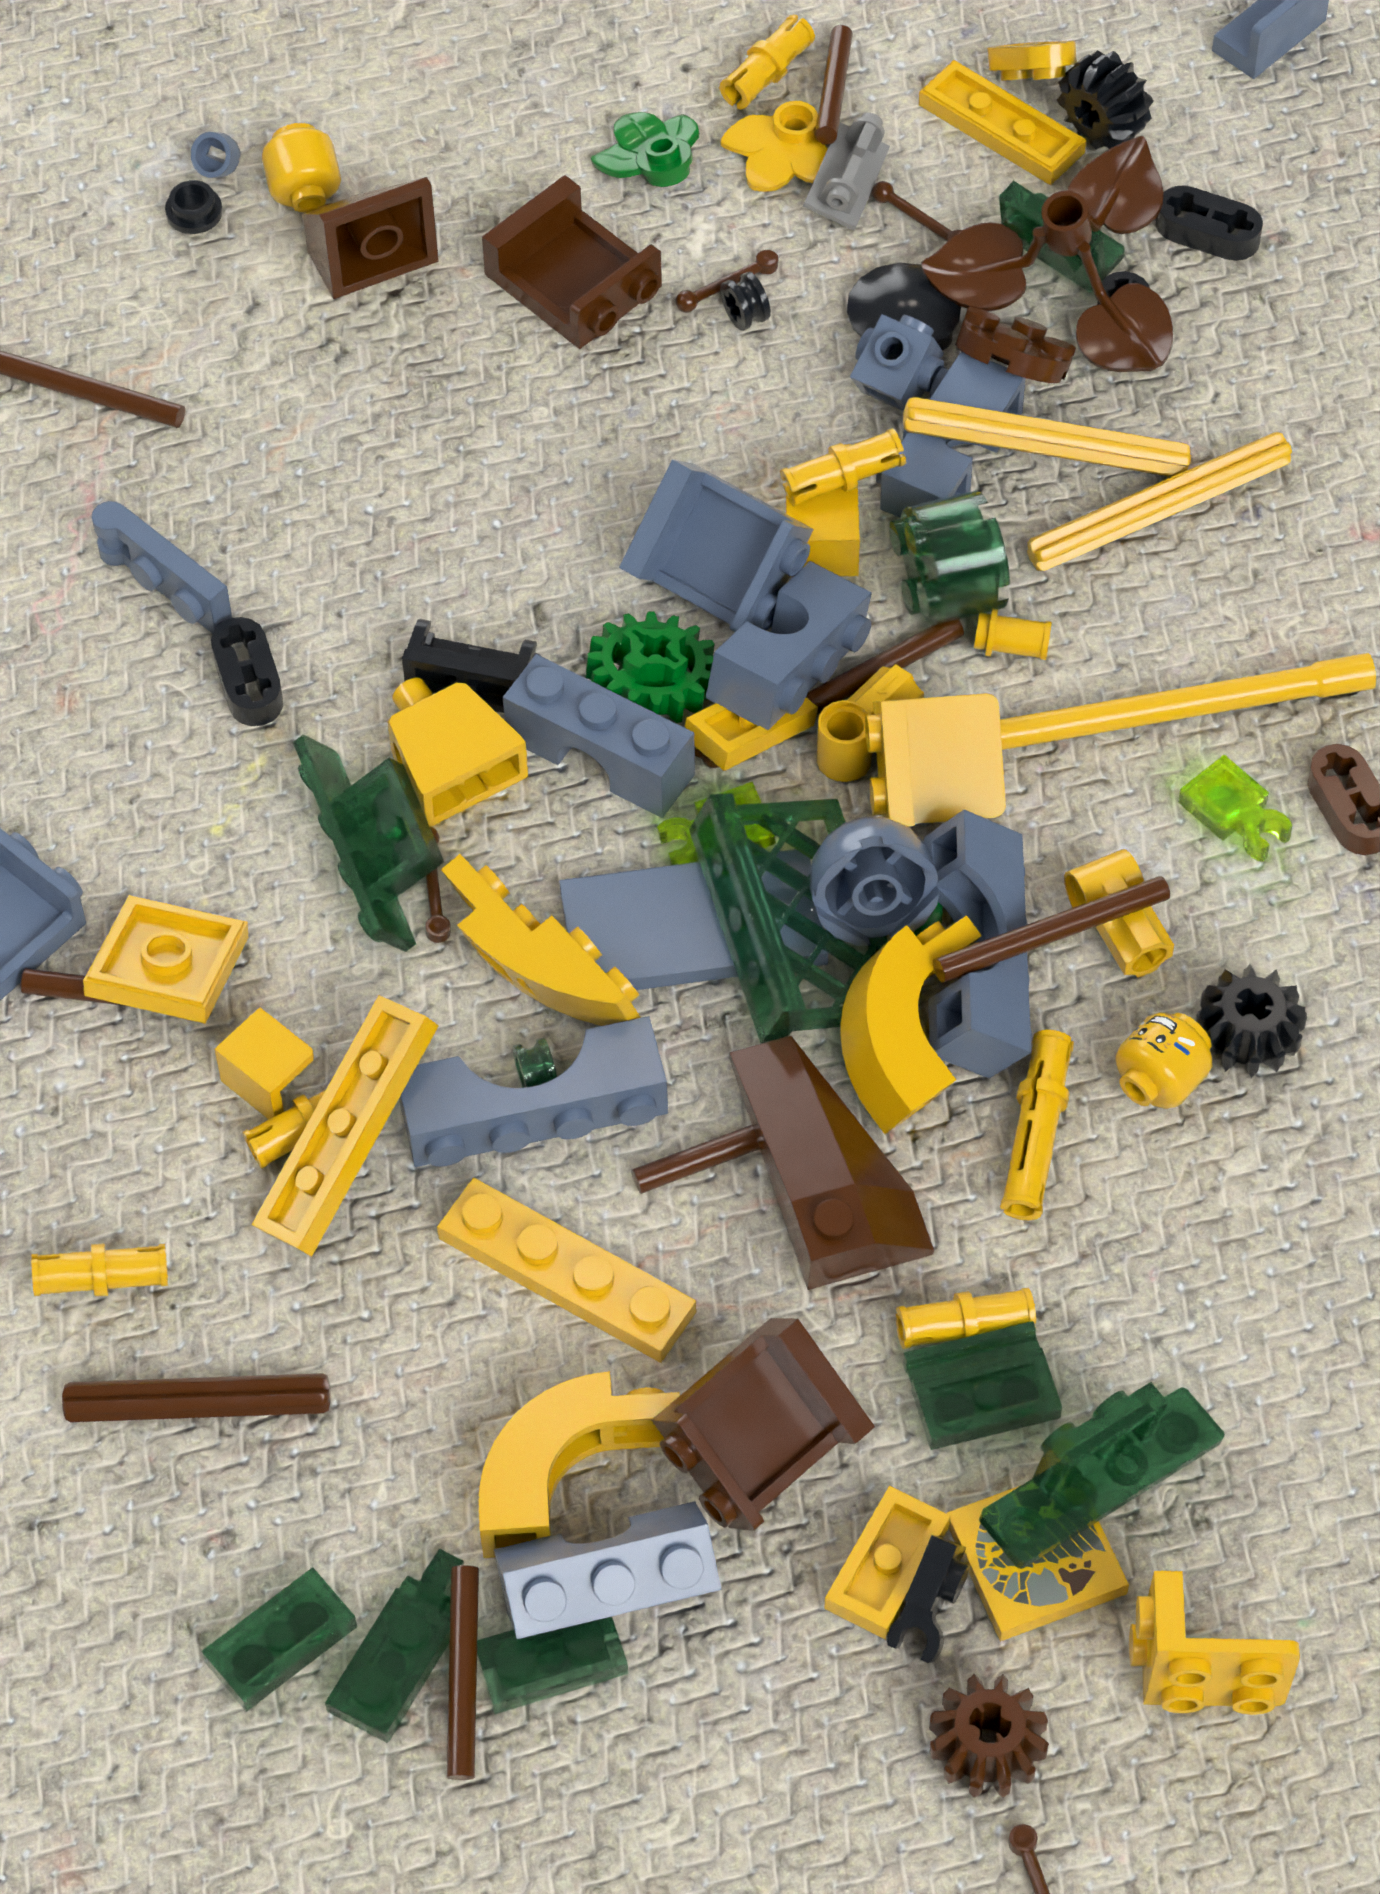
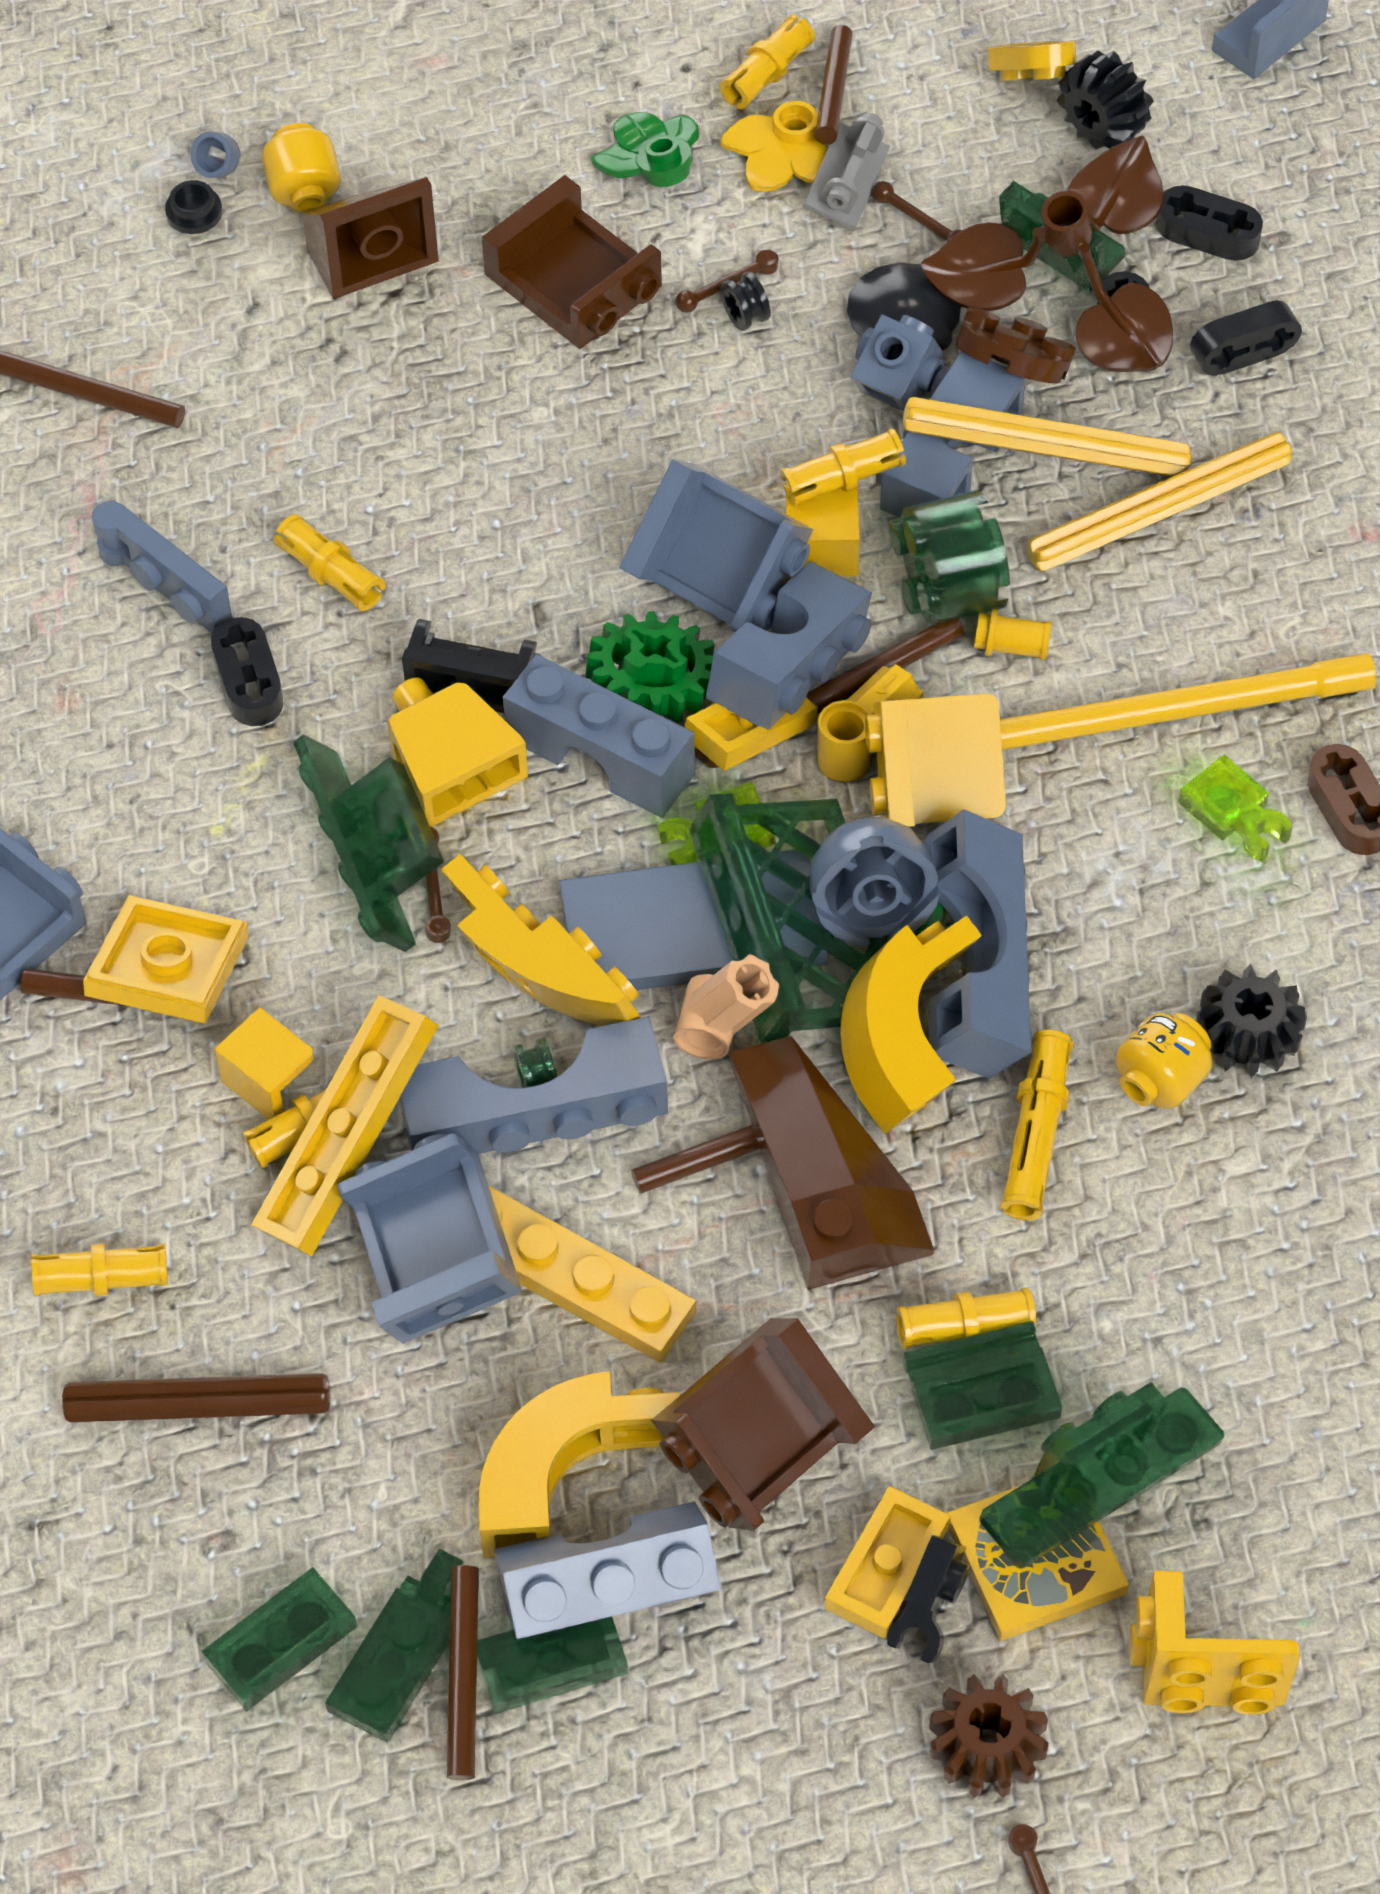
(329, 562): none -> yellow pin
(431, 1236): none -> sand blue panel
(722, 1005): none -> light nougat piece
(1002, 122): yellow tile -> none
(1051, 929): reddish brown bar -> none
(1134, 940): yellow piece -> none
(1245, 338): none -> black beam

